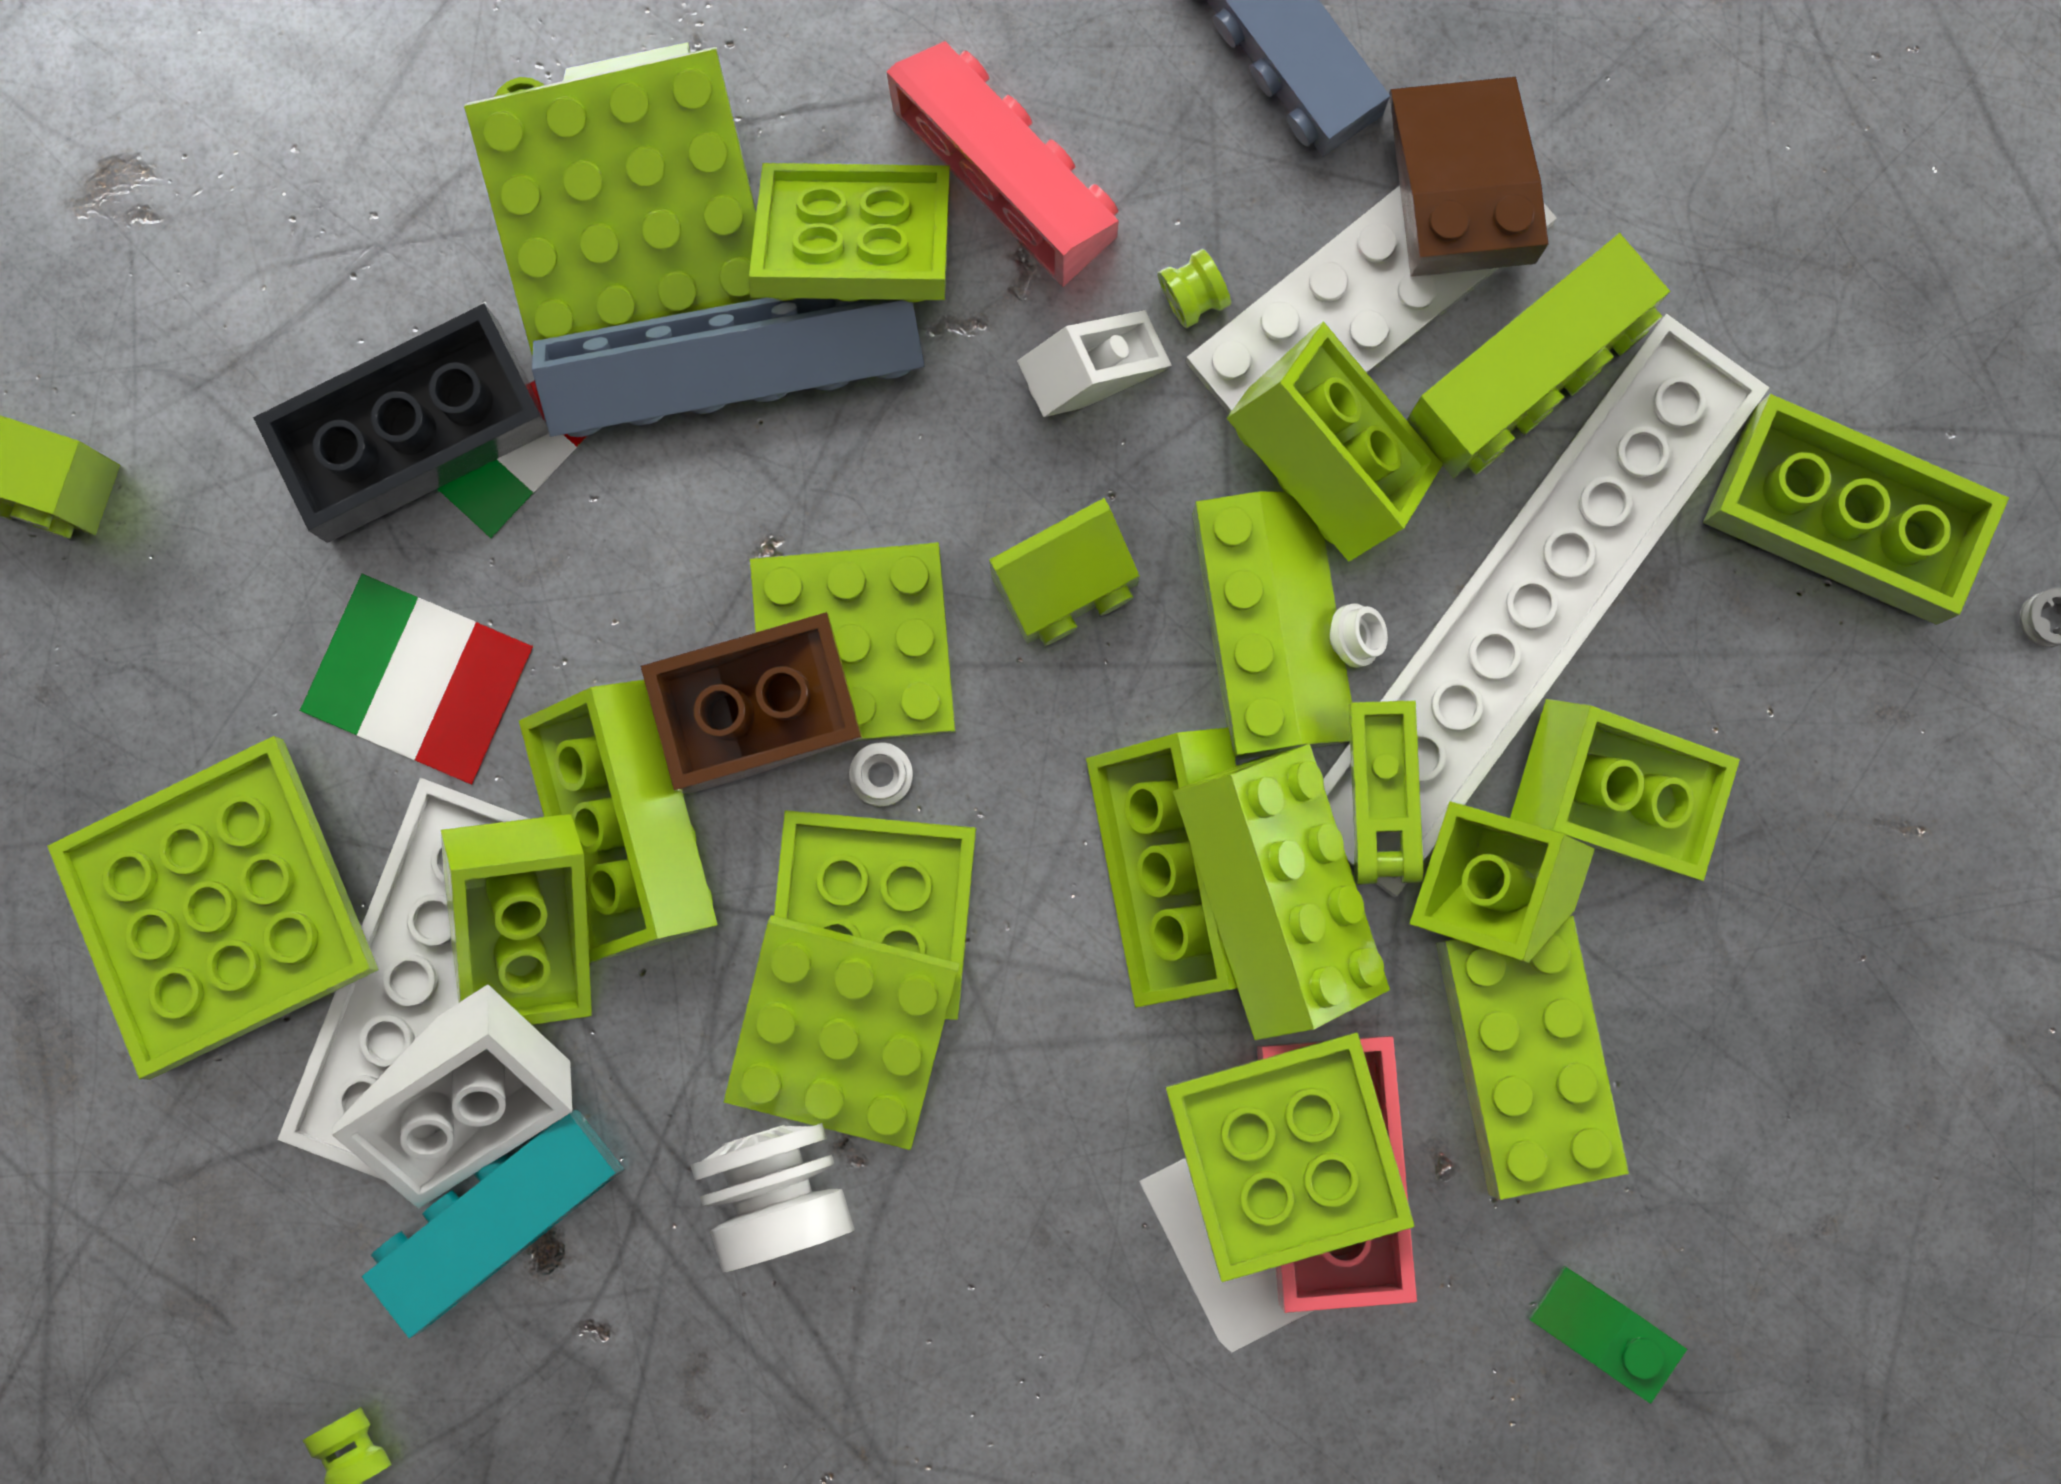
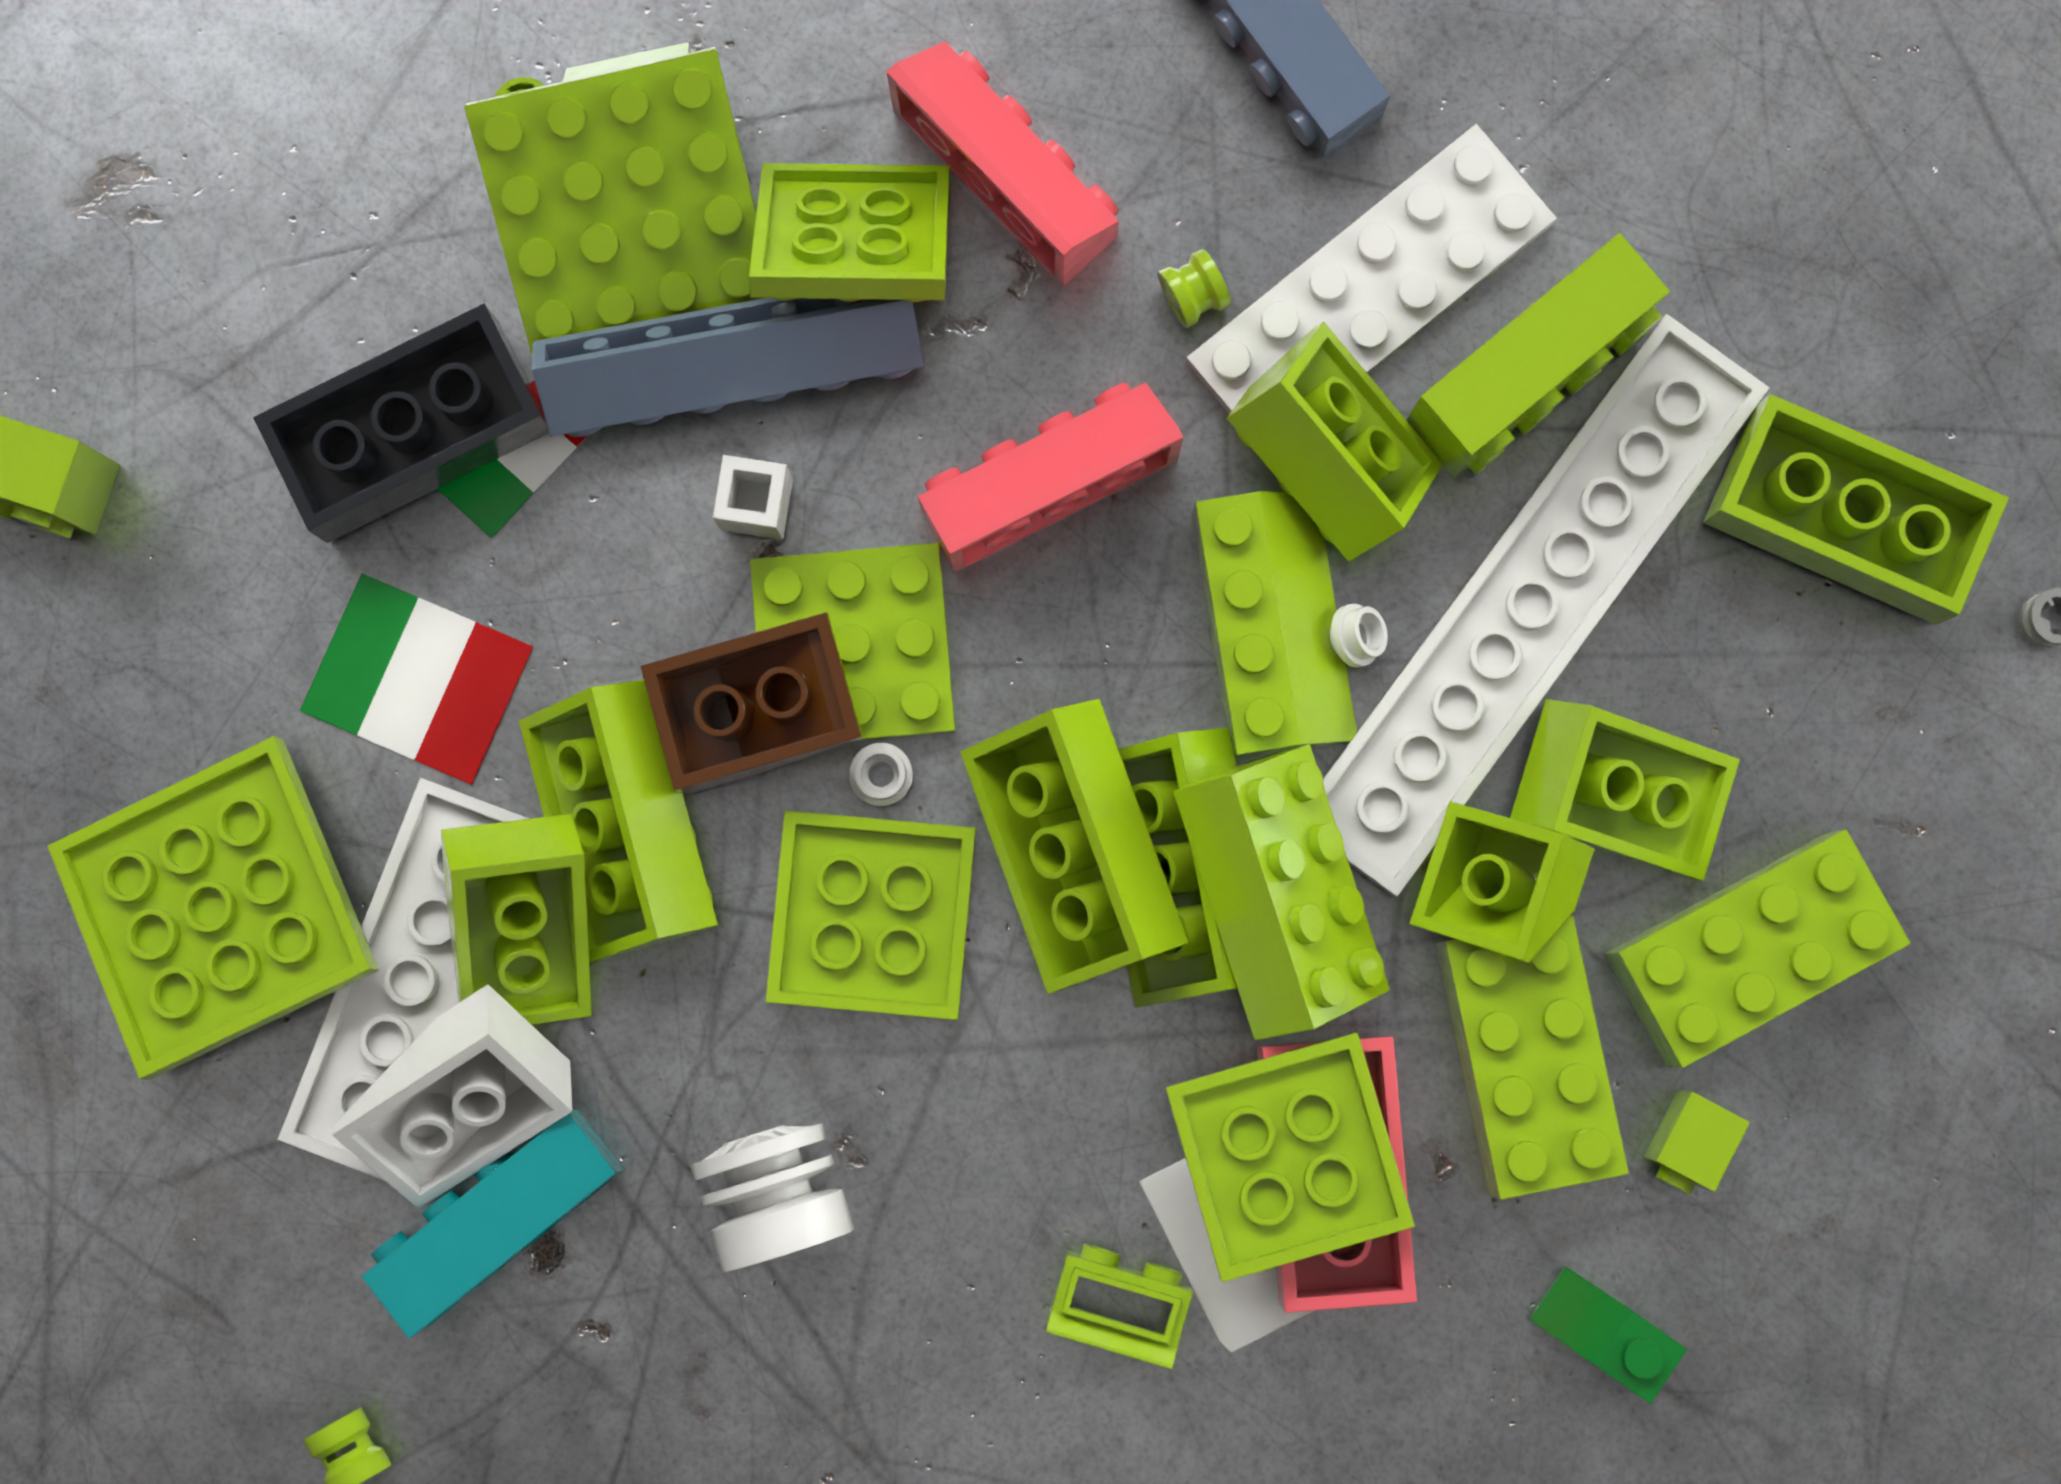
(753, 497): none -> white brick
(840, 1032): lime plate -> none
(1050, 475): none -> coral slope
(1065, 574): lime slope -> none
(1073, 845): none -> lime brick
(1093, 362): white slope -> none
(1110, 1334): none -> lime window
(1385, 789): lime plate -> none
(1467, 177): reddish brown slope -> none
(1695, 1143): none -> lime brick
(1757, 949): none -> lime brick

